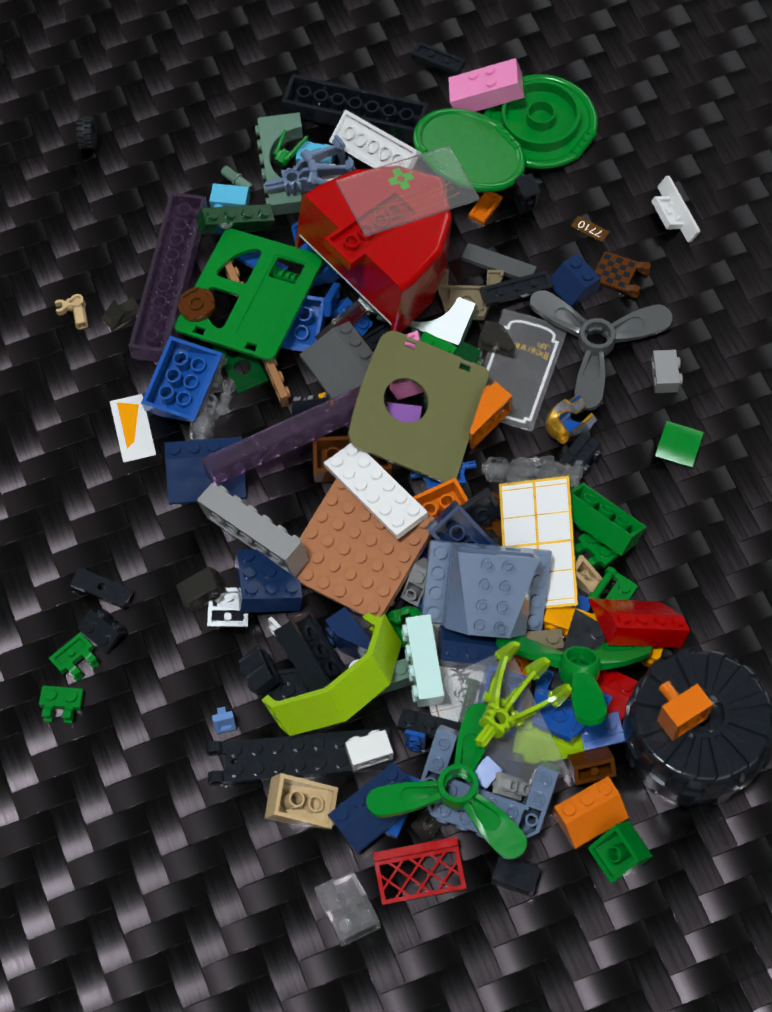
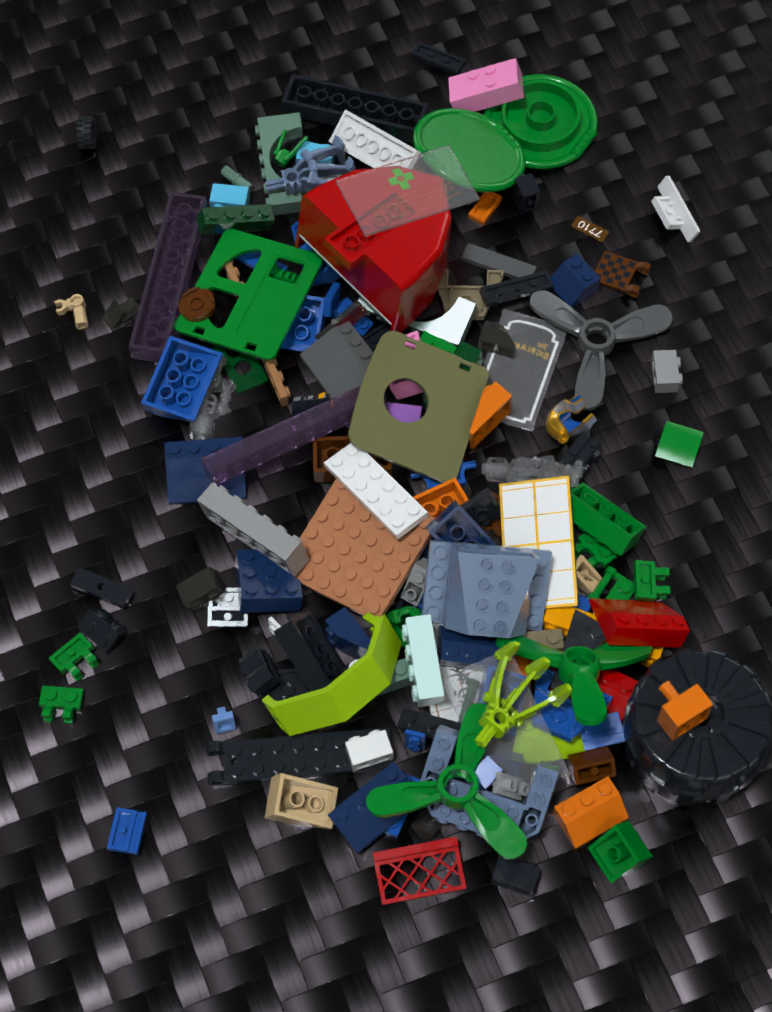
(127, 831): none -> blue plate
(132, 428): white sticker -> none
(347, 908): clear slope -> none
(645, 581): none -> green plate

